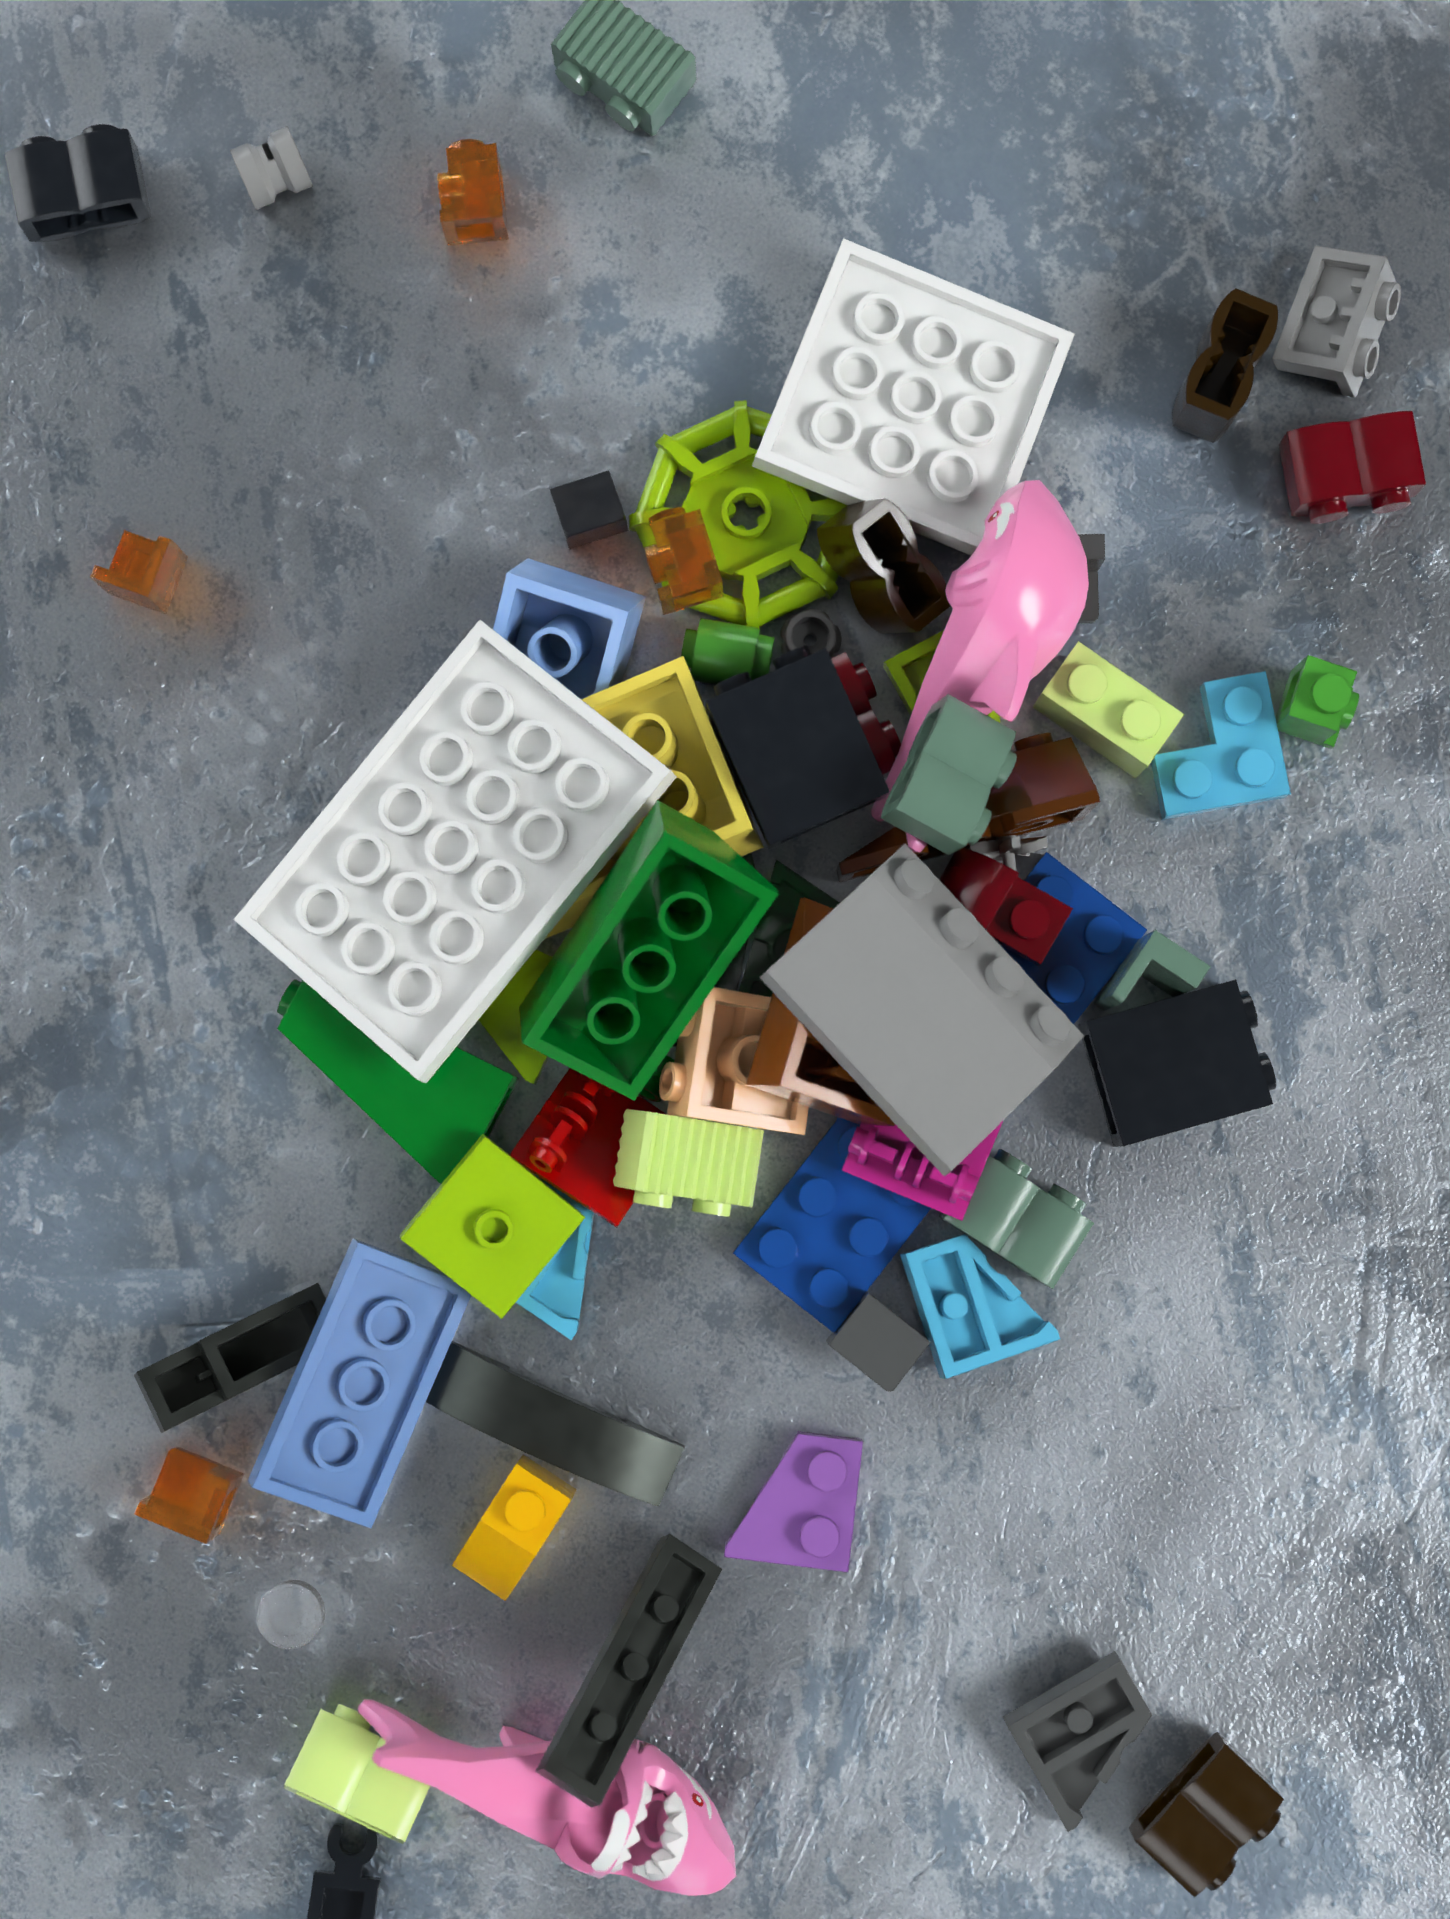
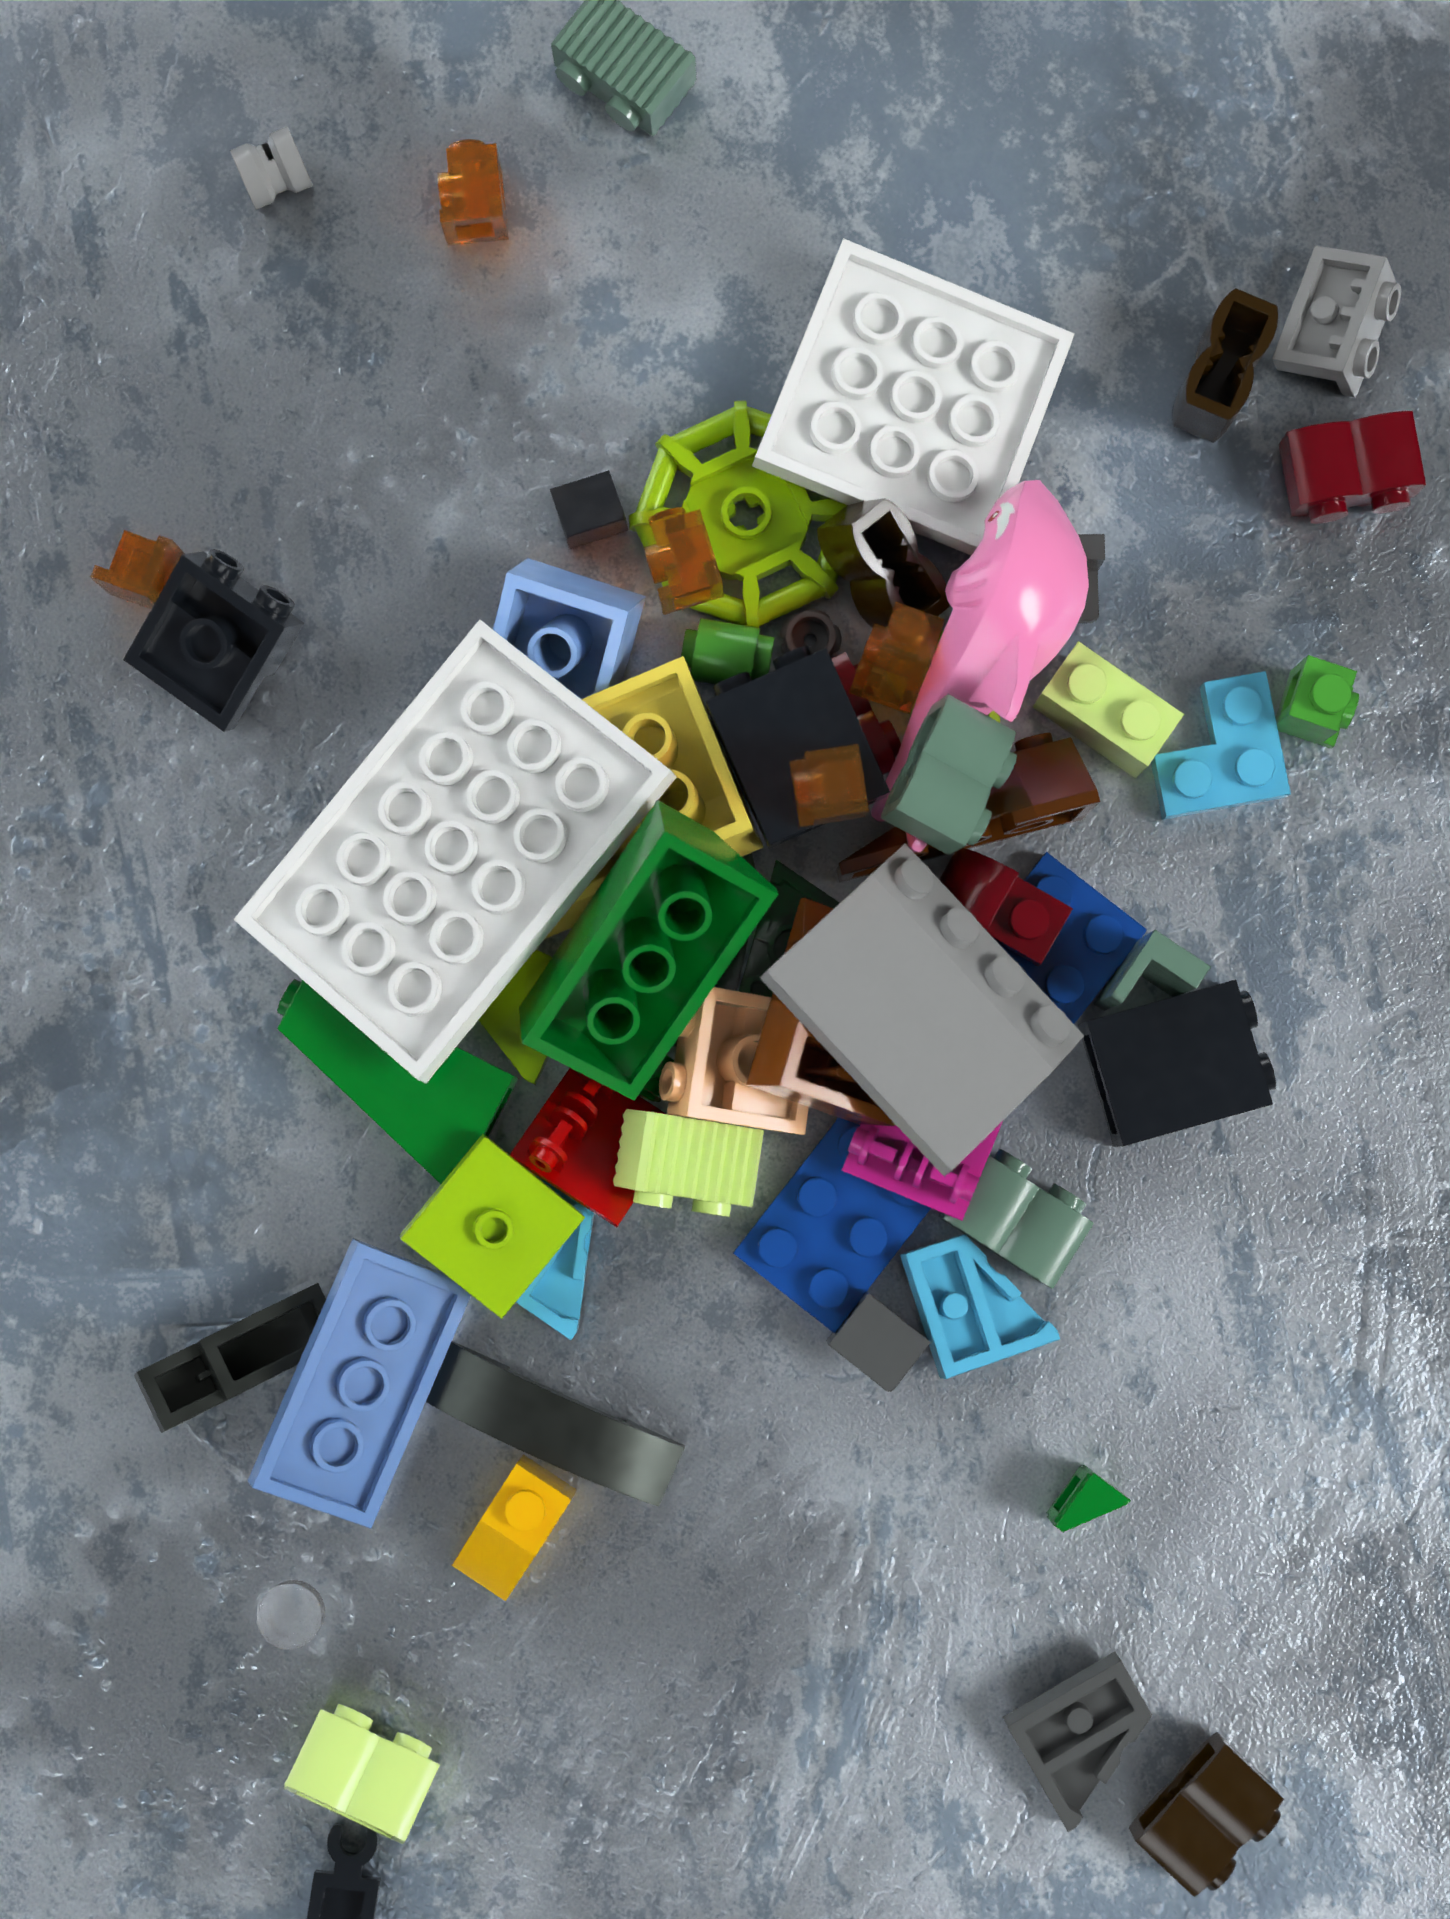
(77, 183): black brick -> none
(191, 1495): clear orange panel -> none
(214, 636): none -> black plate
(629, 1671): pearl dark grey plate -> none
(648, 1827): bright pink piece -> none
(804, 1507): medium lavender wing -> none
(829, 786): none -> clear orange brick
(897, 658): none -> clear orange brick
(1006, 847): light grey plant -> none
(1084, 1499): none -> green slope

